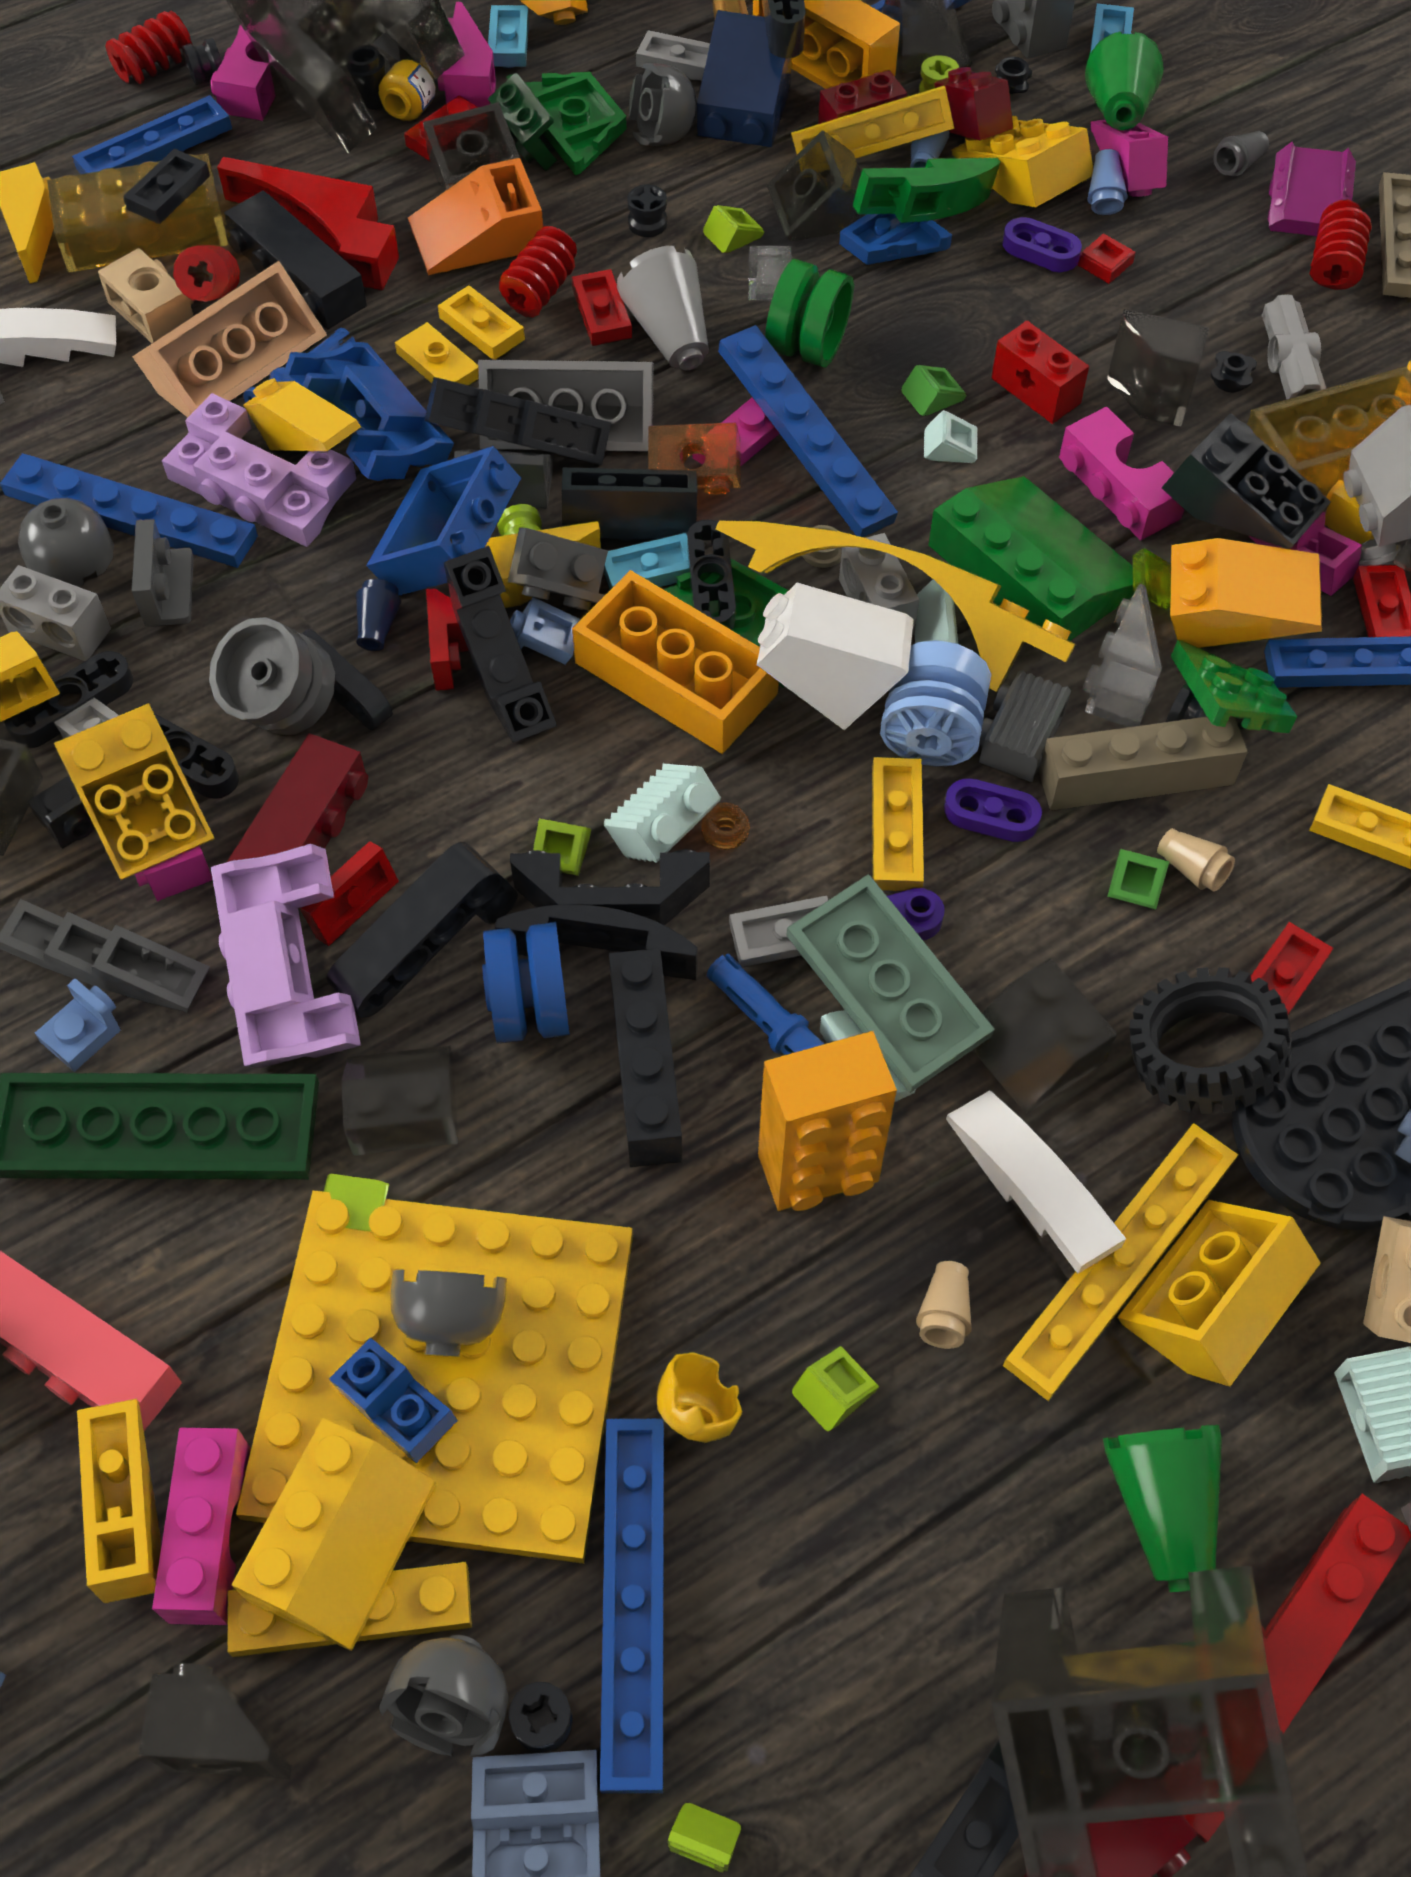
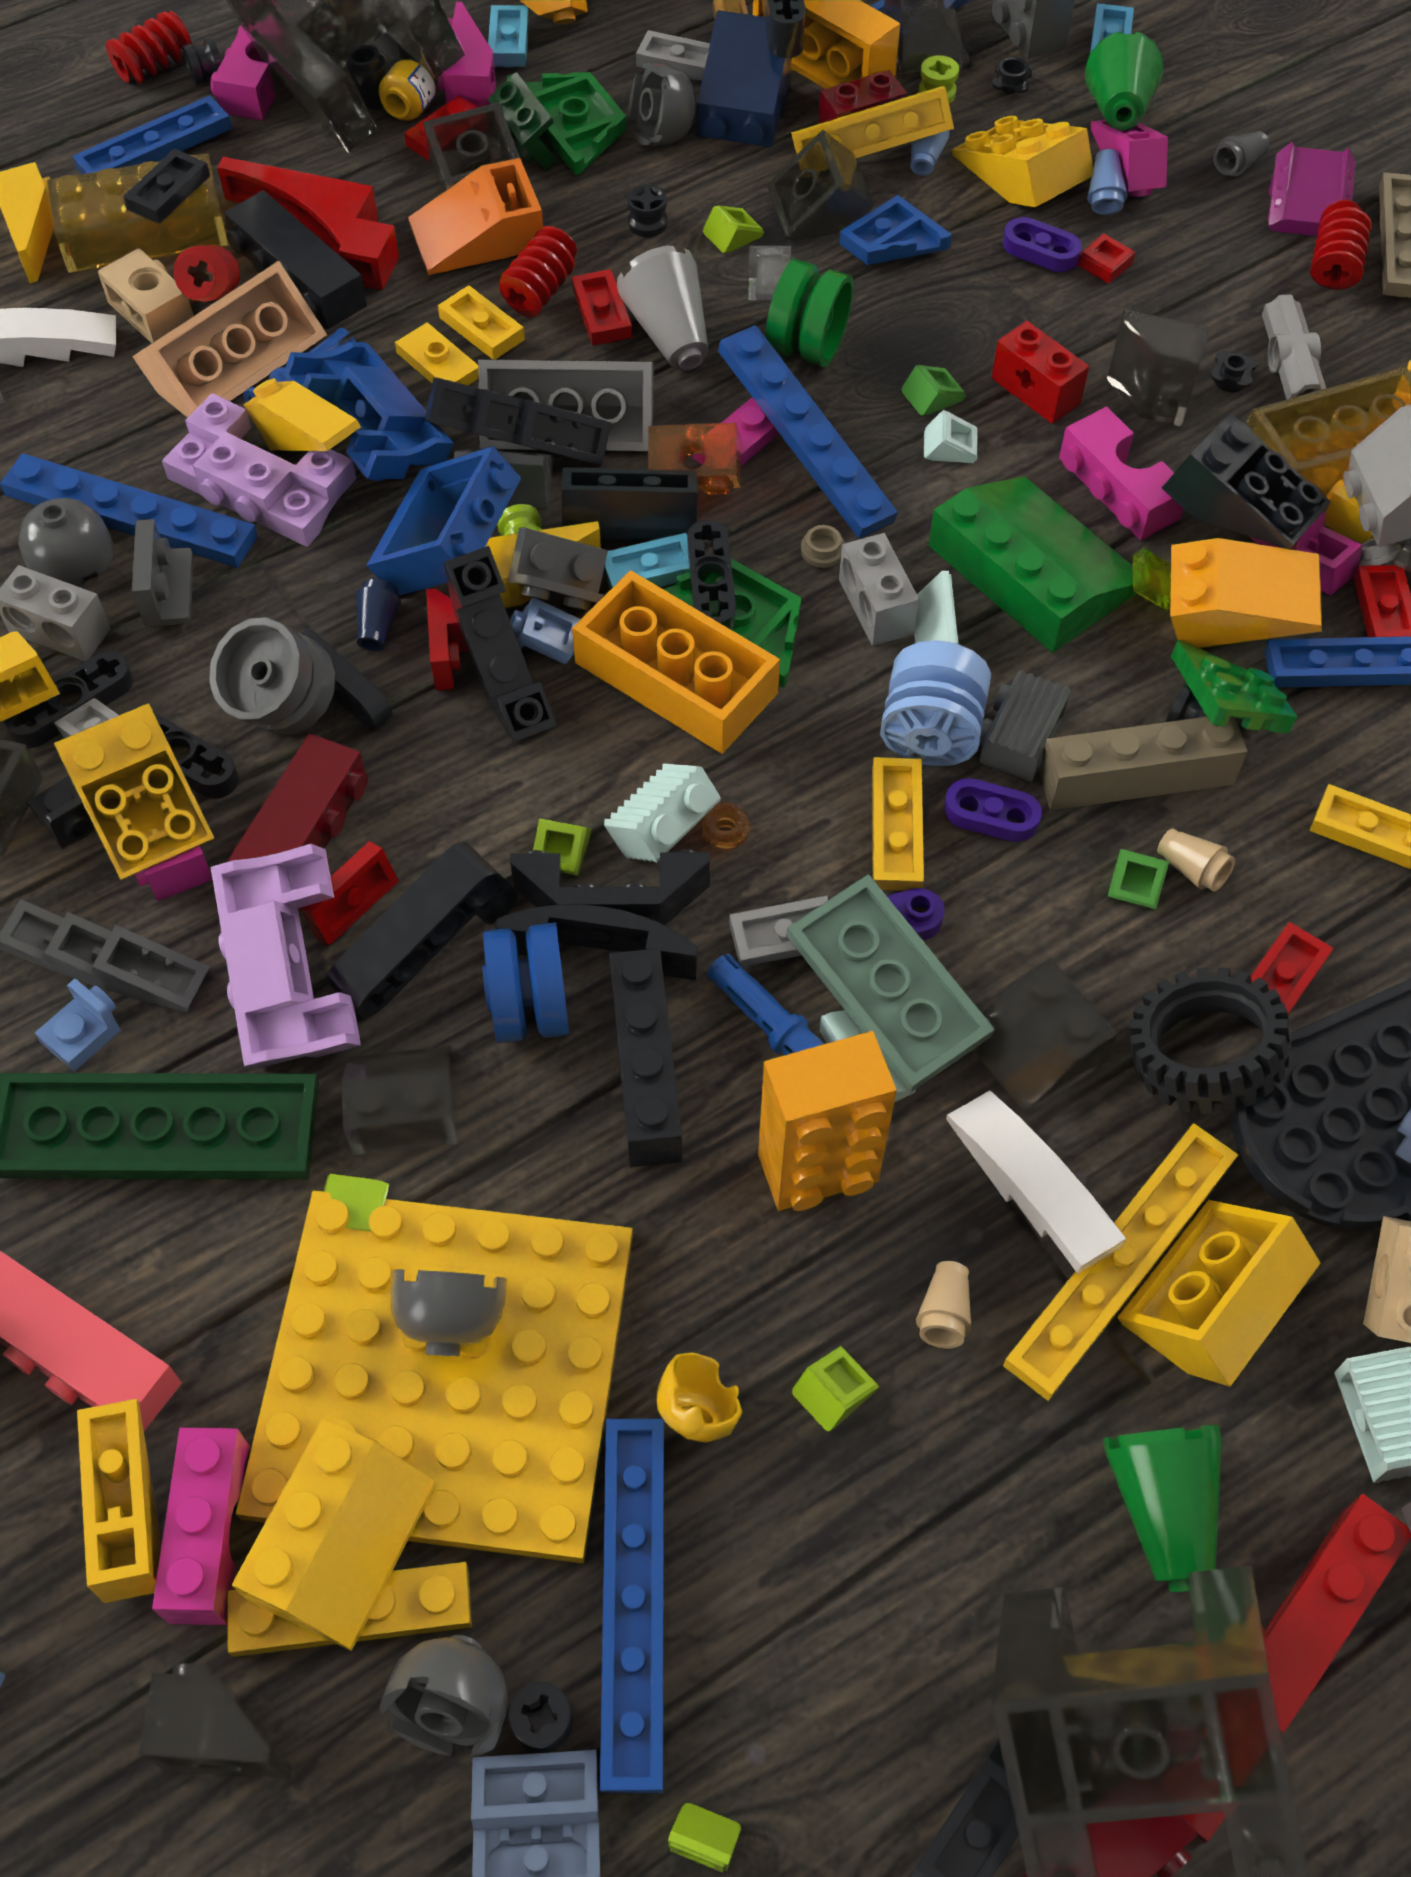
(393, 1400): blue slope -> none
(834, 650): white slope -> none
(926, 193): green slope -> none
(977, 103): dark red brick -> none
(996, 628): yellow slope -> none
(1130, 666): clear slope -> none

